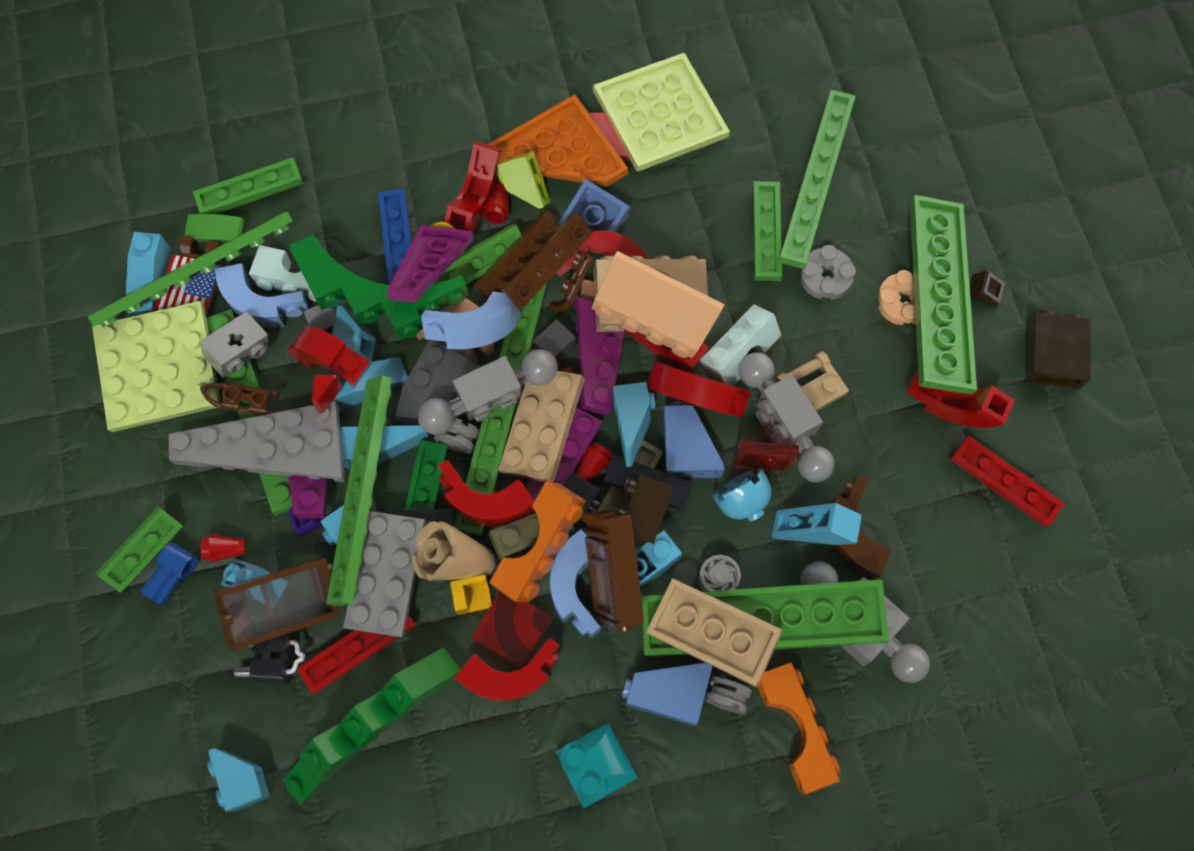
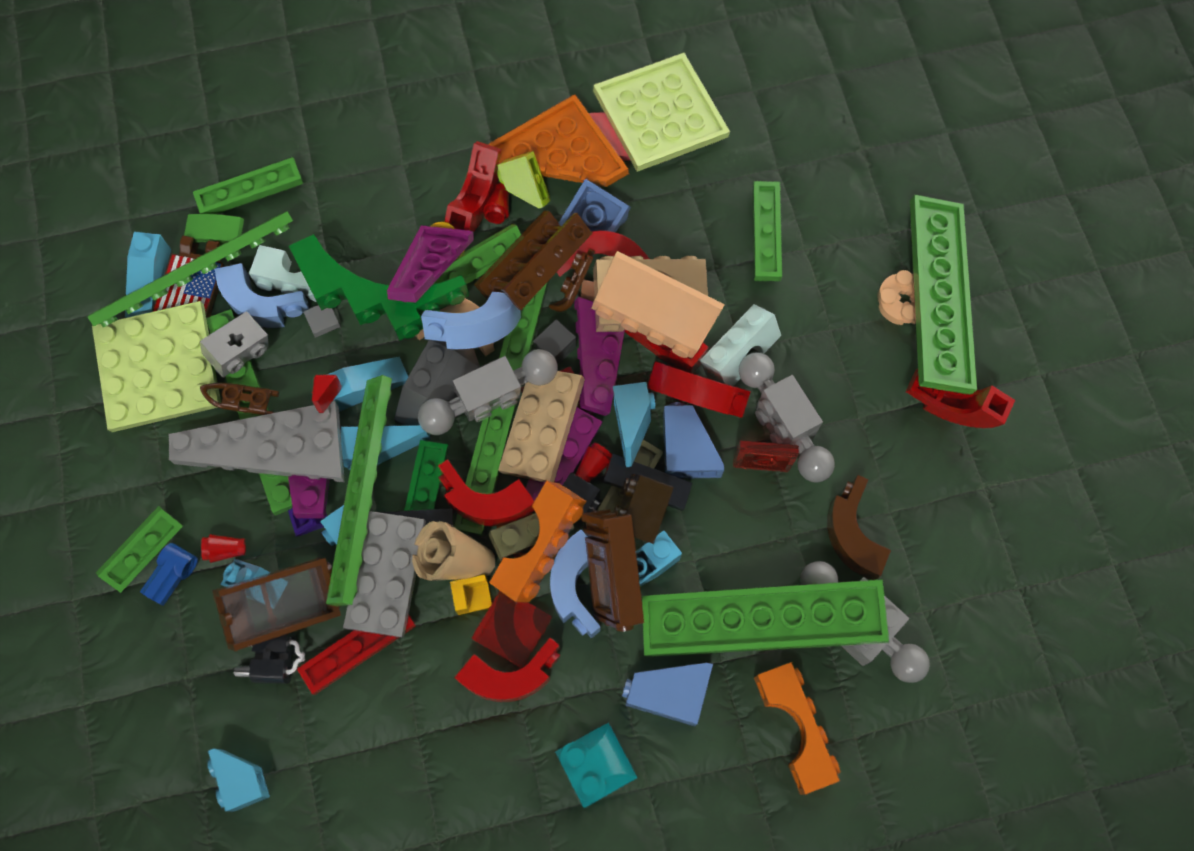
(322, 348): red arch -> none
(355, 336): medium azure slope -> none
(367, 721): green arch -> none
(394, 228): blue plate -> none
(459, 437): light grey wheel -> none
(714, 632): tan plate -> none
(719, 574): light grey wheel -> none
(728, 695): light grey wheel -> none
(745, 496): medium azure cylinder -> none
(817, 180): bright green plate -> none
(818, 524): medium azure slope -> none
(823, 389): tan plate -> none
(834, 260): light grey plate -> none
(986, 288): dark brown slope -> none
(1007, 481): red plate -> none
(1058, 350): dark brown brick -> none

